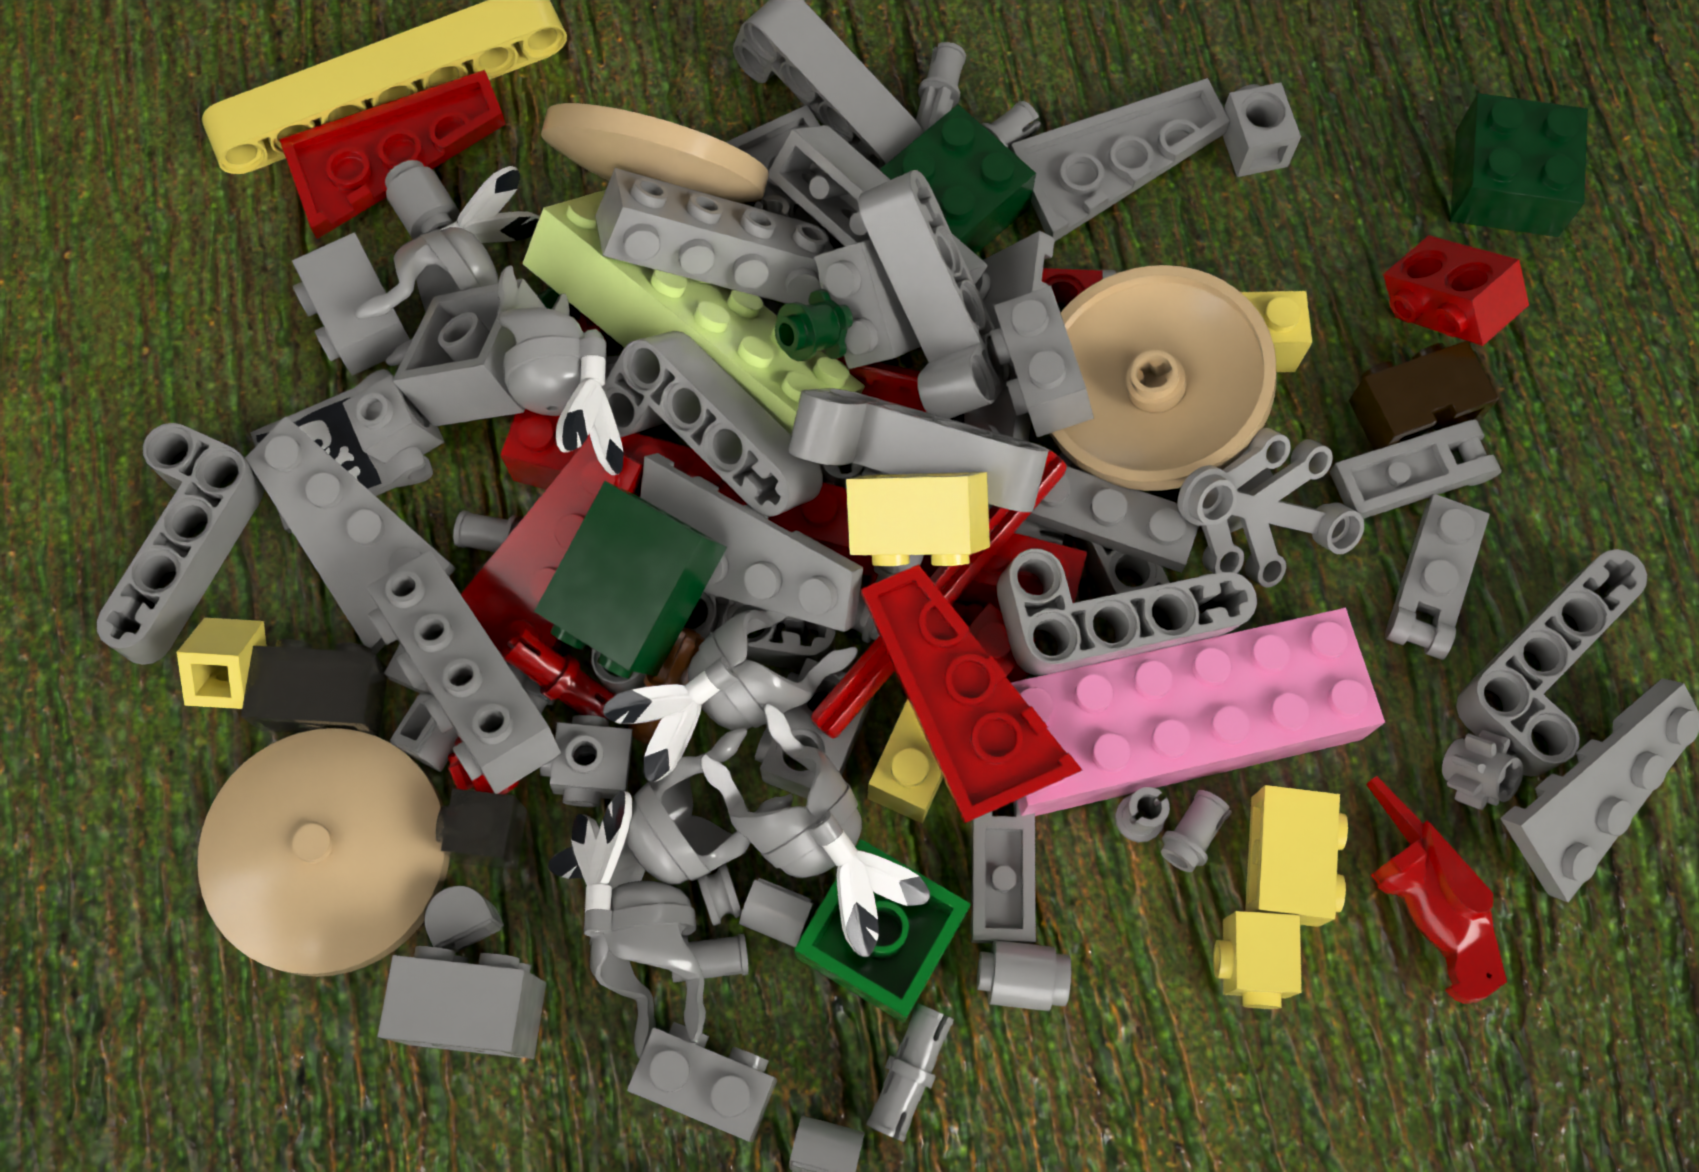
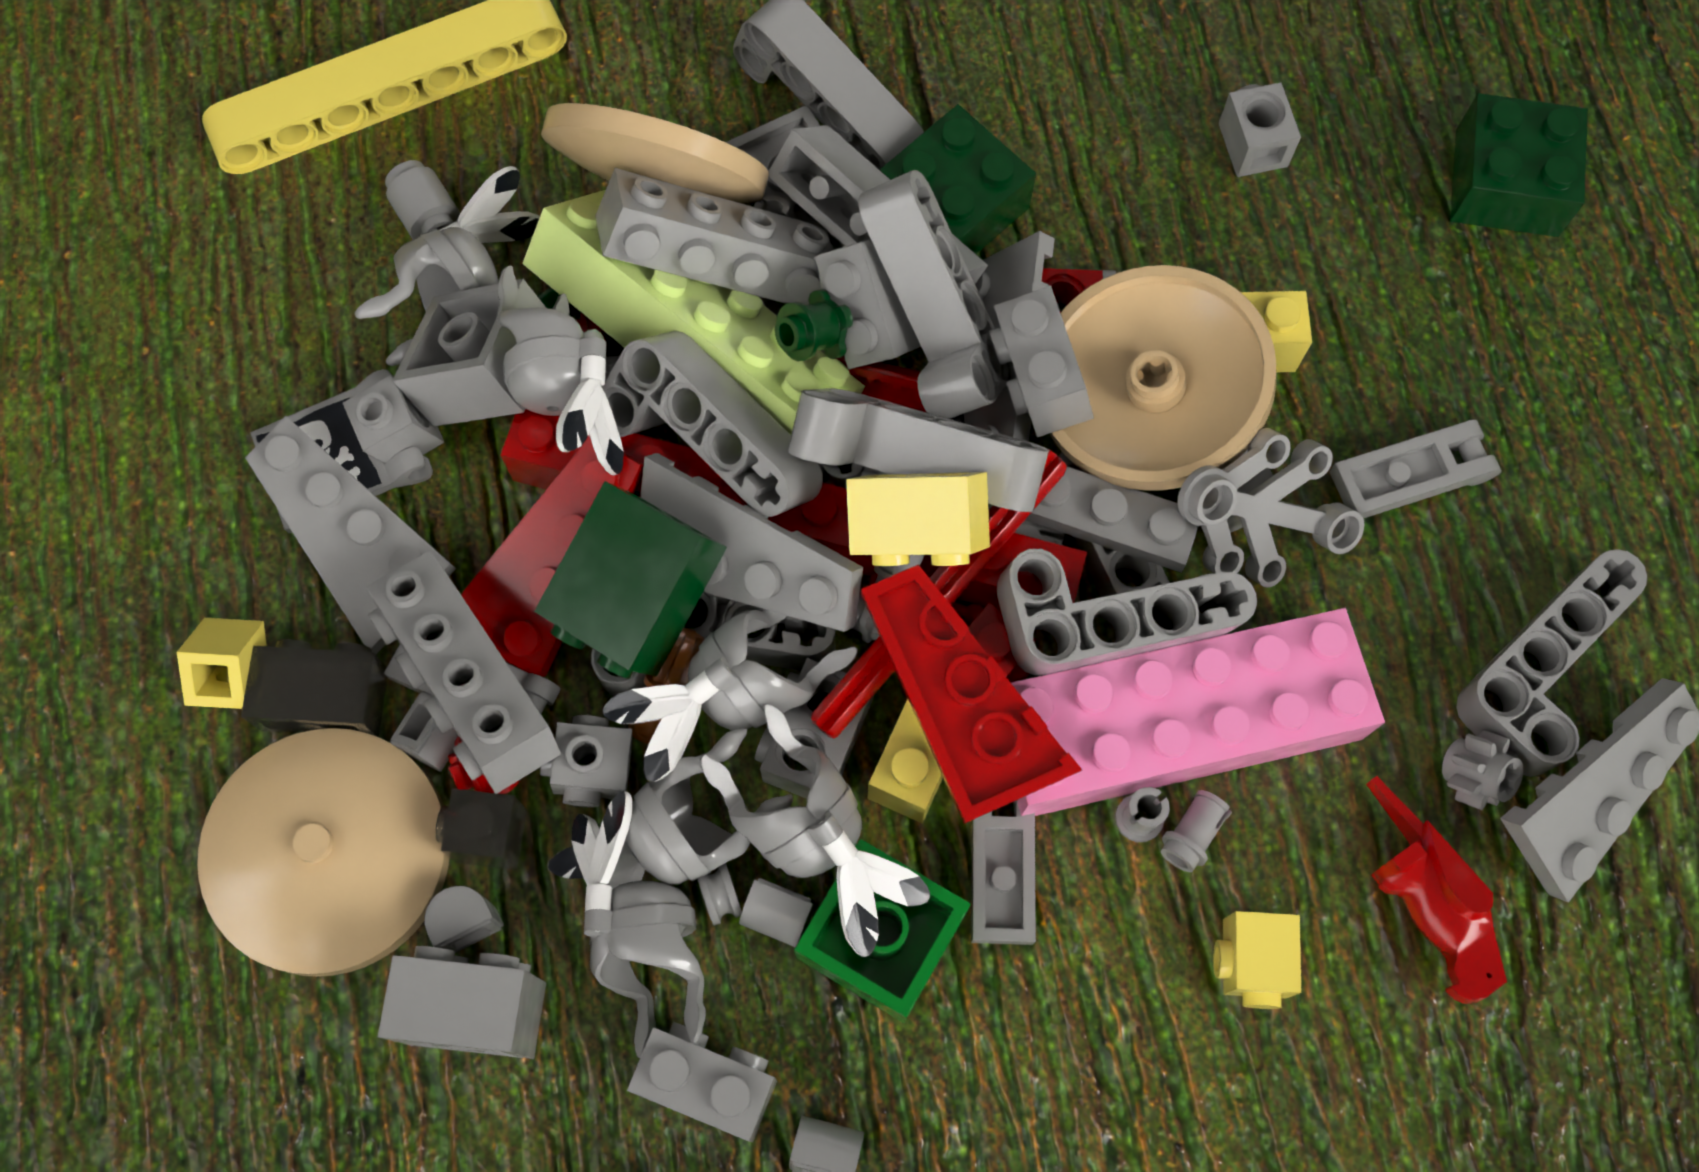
(169, 546): light grey beam -> none
(334, 285): light grey brick -> none
(346, 161): red wing -> none
(482, 531): light grey pin -> none
(556, 675): red pin -> none
(718, 957): light grey pin -> none
(910, 1072): light grey pin -> none
(940, 88): light grey axle -> none
(1014, 124): light grey pin -> none
(1024, 975): light grey brick -> none
(1117, 152): light grey wing -> none
(1296, 854): light yellow brick -> none
(1428, 391): dark brown brick -> none
(1437, 575): light grey plate -> none
(1456, 289): red brick -> none

